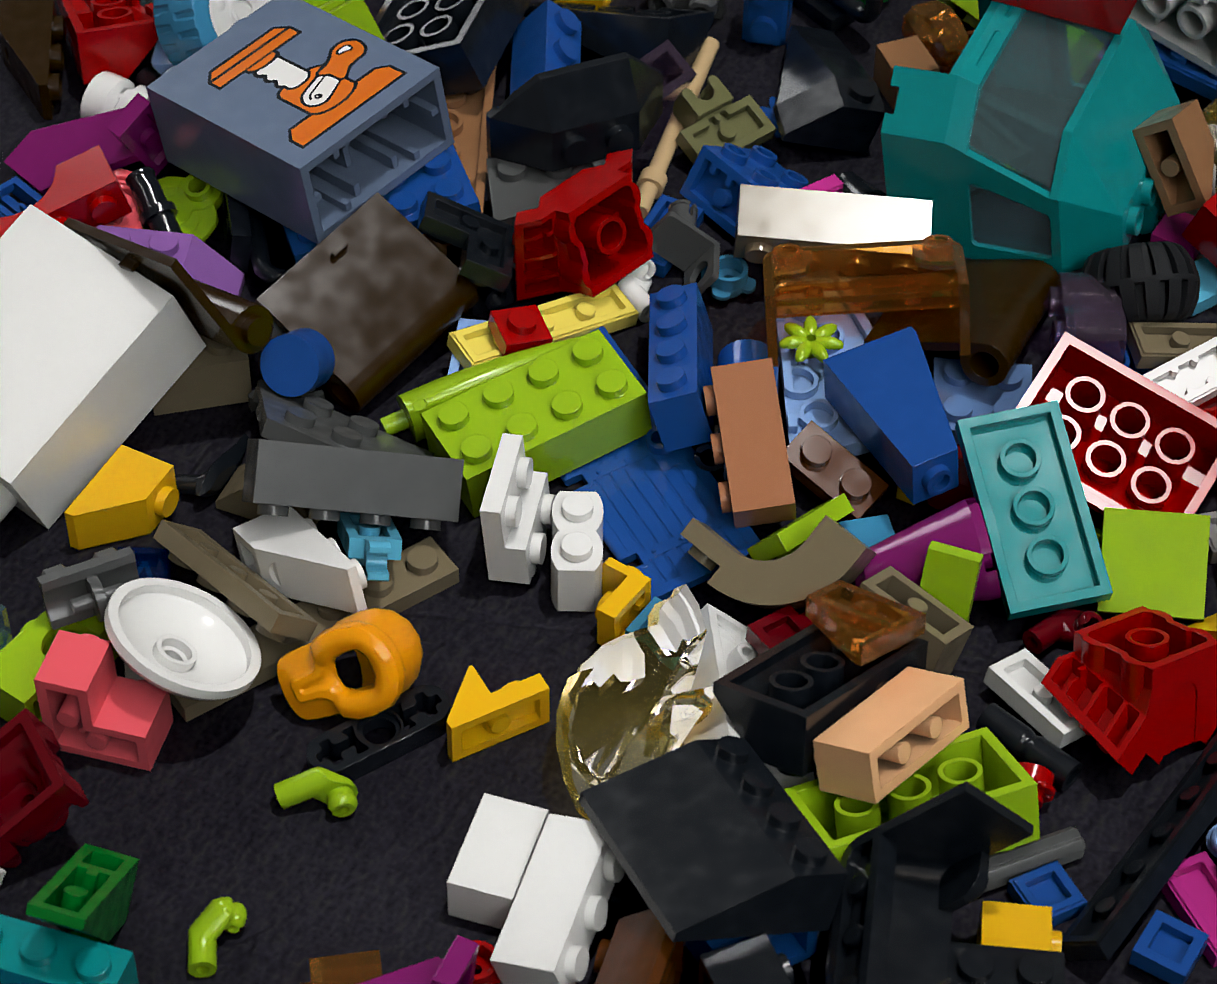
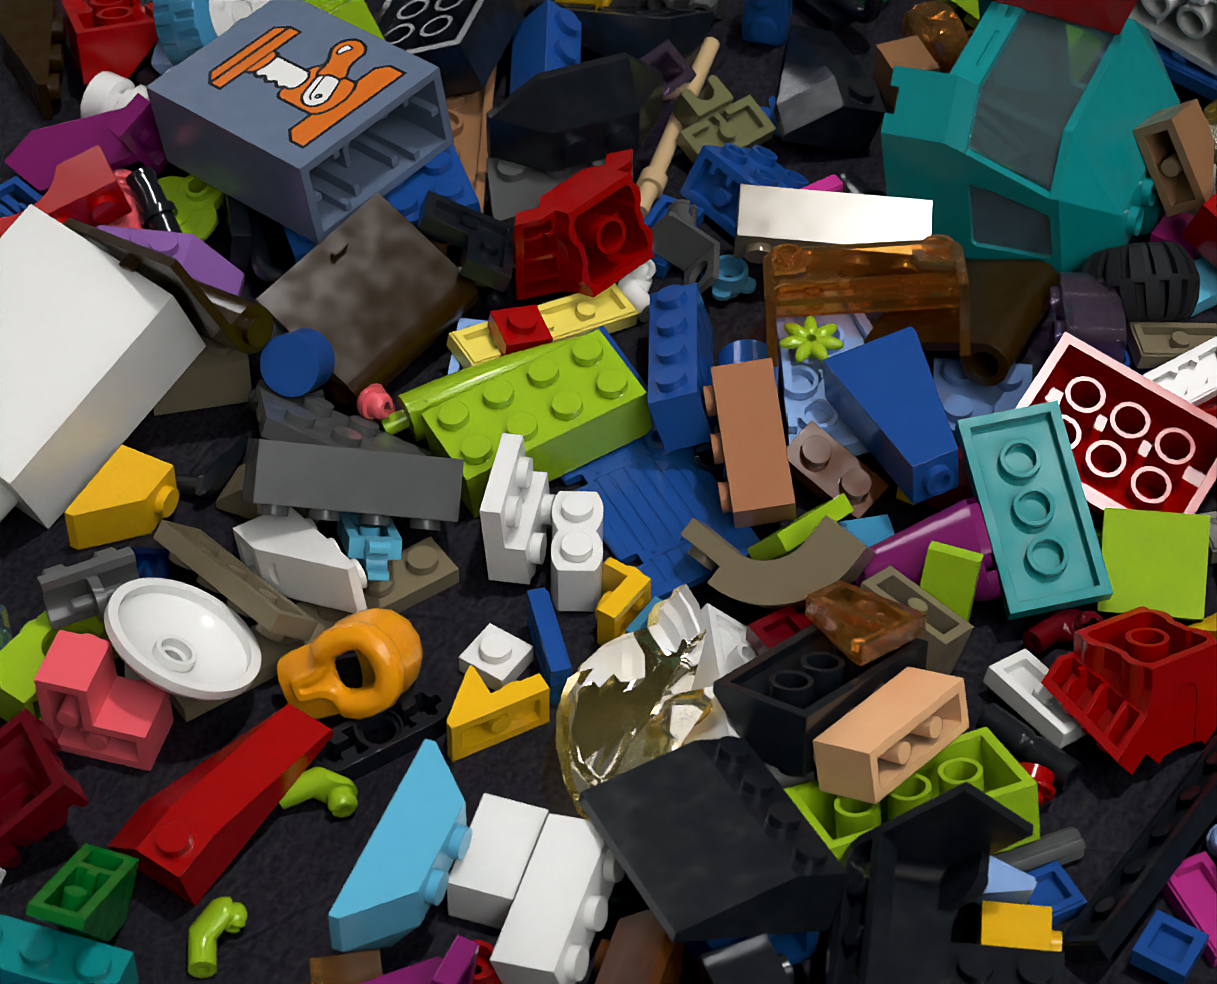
(210, 813): none -> red wedge
(375, 403): none -> coral arm
(404, 859): none -> medium azure wedge
(496, 657): none -> white plate
(548, 642): none -> blue tile
(1007, 884): none -> light blue slope

